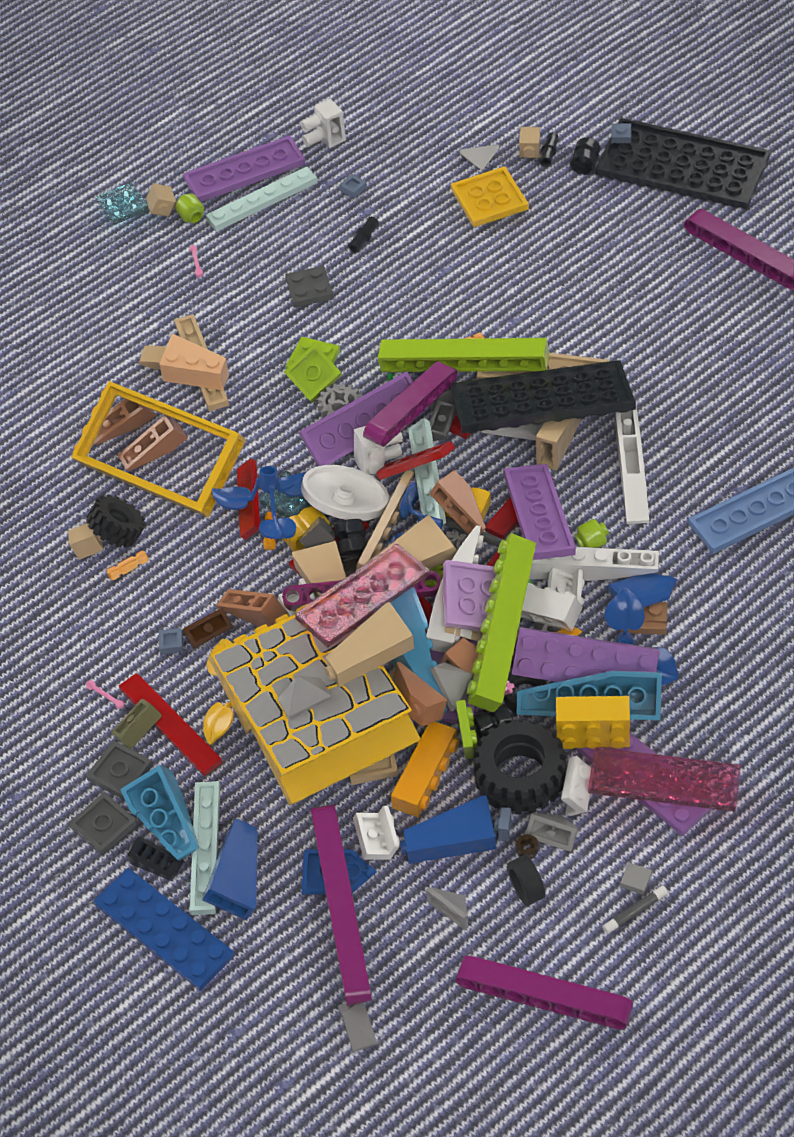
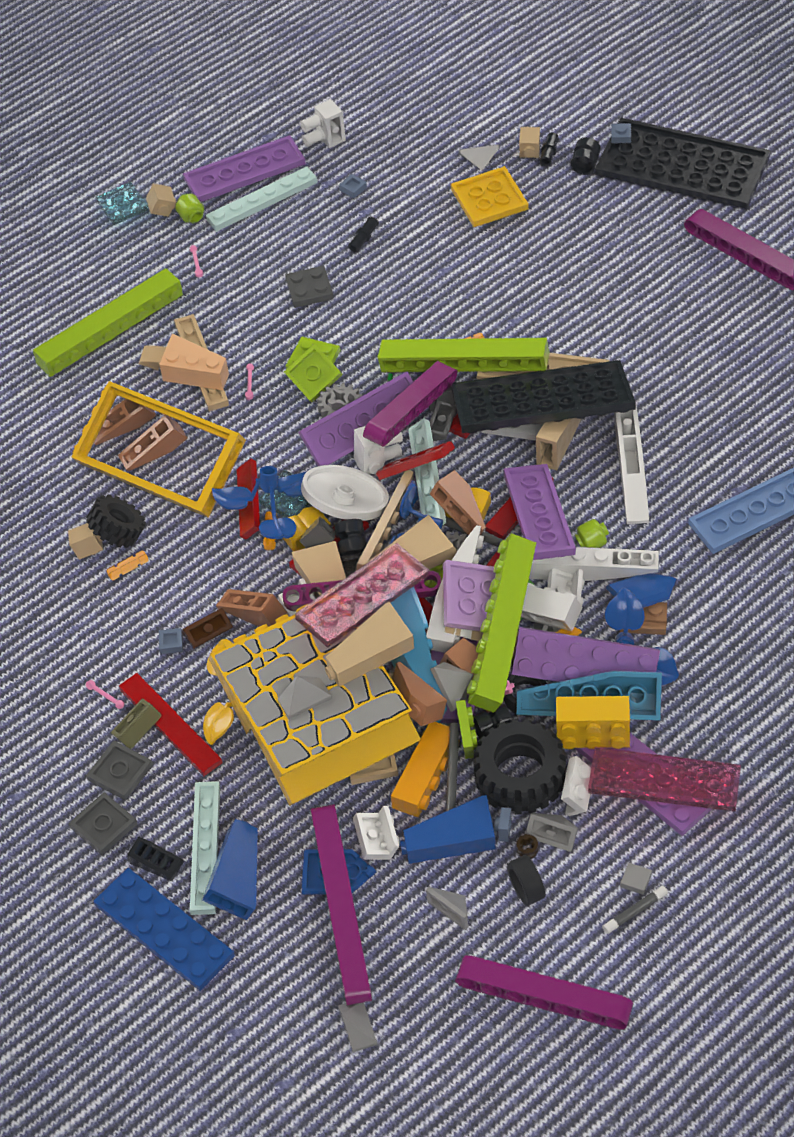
(107, 322): none -> lime brick
(162, 809): dark azure wedge -> none
(249, 394): none -> bright pink hinge
(452, 766): none -> dark grey bar

